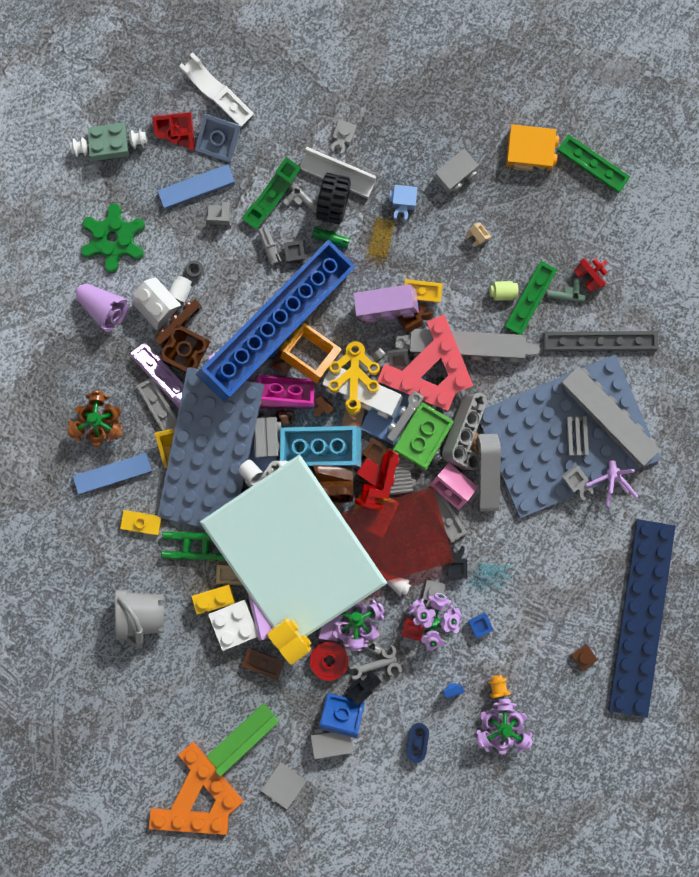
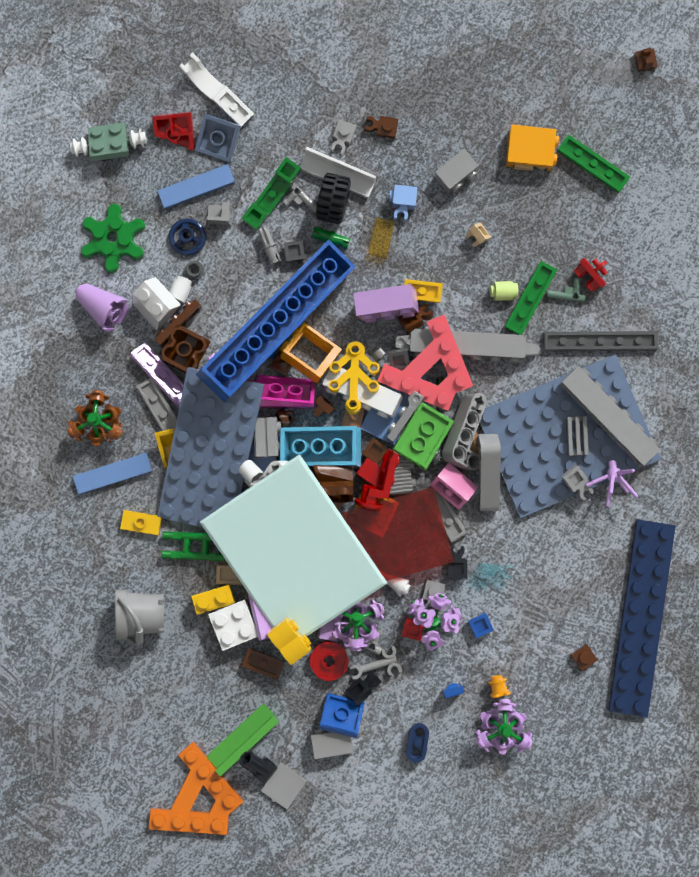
(186, 230): none -> dark blue piece
(260, 767): none -> black piece
(385, 126): none -> reddish brown plate
(645, 59): none -> reddish brown tile

